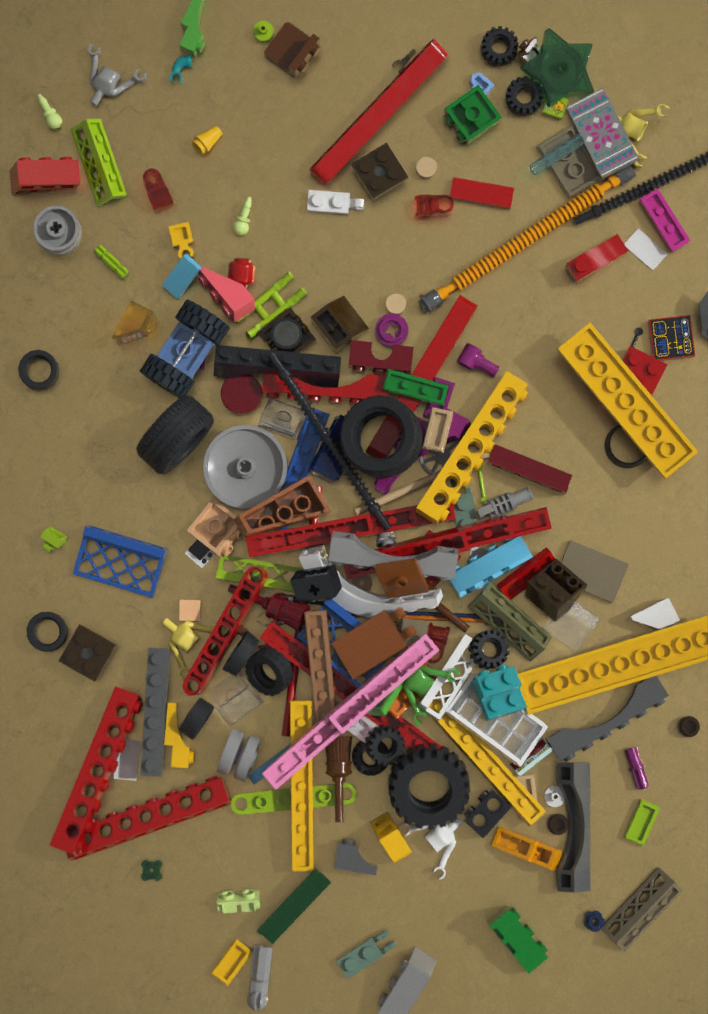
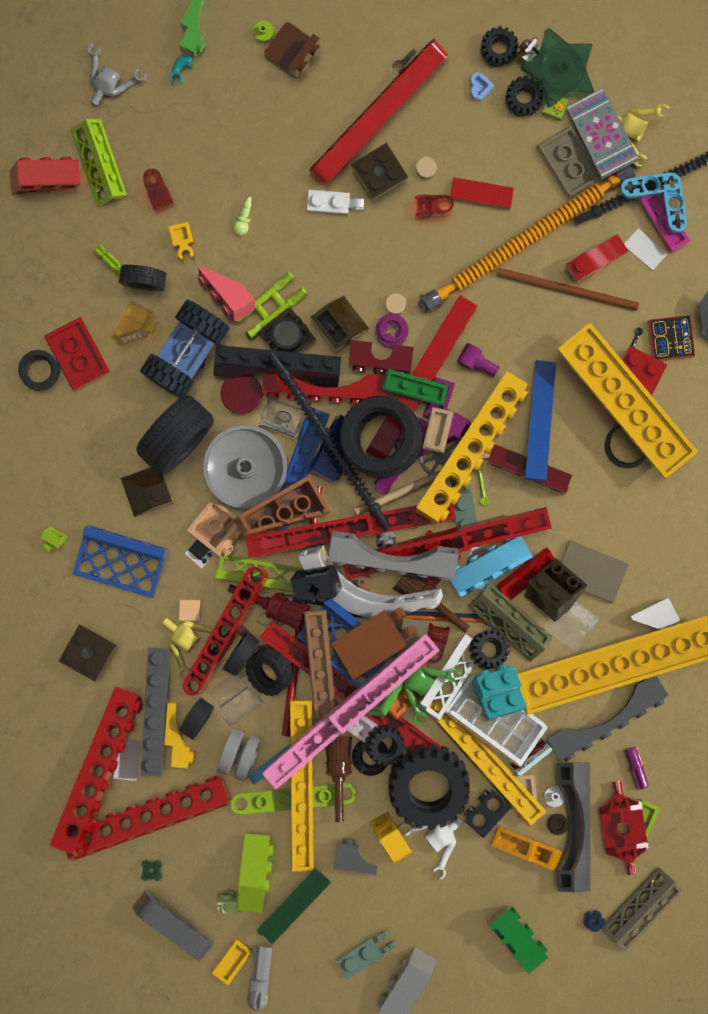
(52, 119): yellowish green bar -> none
(63, 631): black tyre -> none
(69, 230): light grey wheel -> none
(77, 353): none -> red tile
(142, 277): none -> black tyre
(146, 491): none -> dark brown slope
(171, 926): none -> dark grey beam
(181, 276): medium azure tile -> none
(206, 140): yellow cone -> none
(242, 271): red head -> none
(254, 872): none -> lime wedge
(401, 578): dark orange plate -> none
(471, 115): green plate -> none
(504, 503): light grey hinge -> none
(540, 421): none -> blue tile
(556, 154): clear light blue axle -> none
(567, 288): none -> dark orange piece
(629, 811): none -> red plate
(667, 192): none -> medium azure beam
(689, 726): dark brown plate -> none

